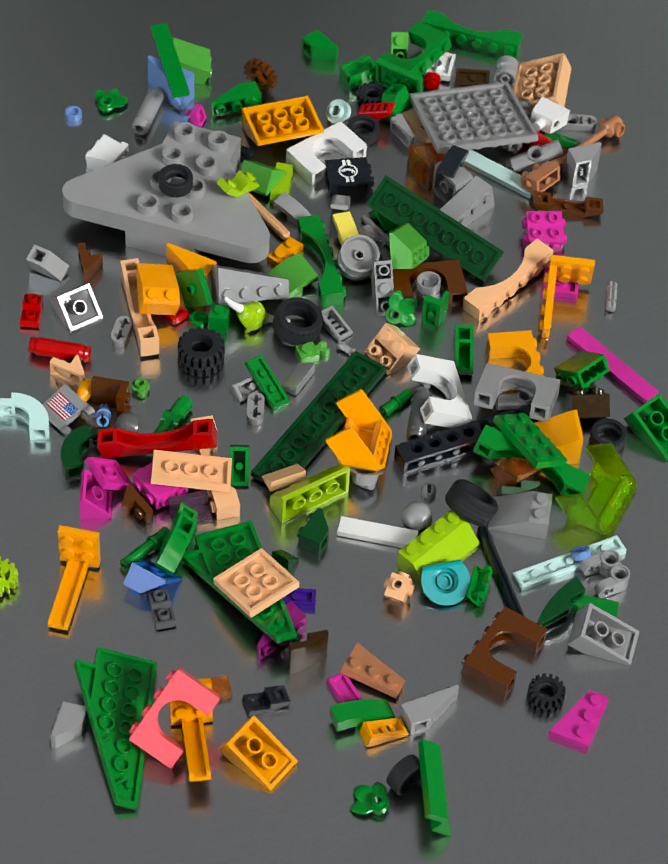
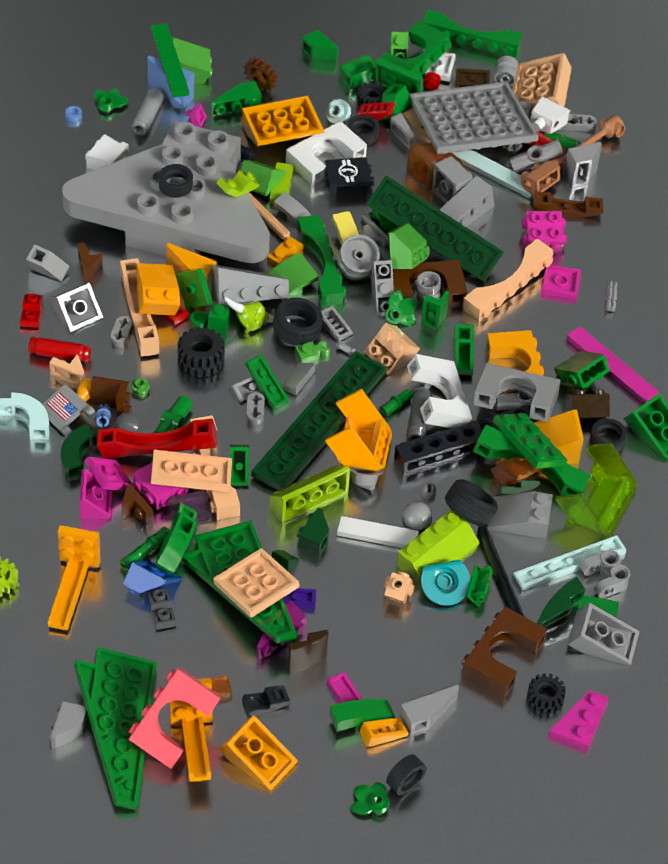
(284, 477): light nougat slope -> none
(341, 202): light grey slope -> none
(372, 672): nougat wing -> none
(434, 786): green slope -> none
(452, 161): black slope -> none
(564, 270): light orange bracket -> none
(580, 552): medium blue tile -> none

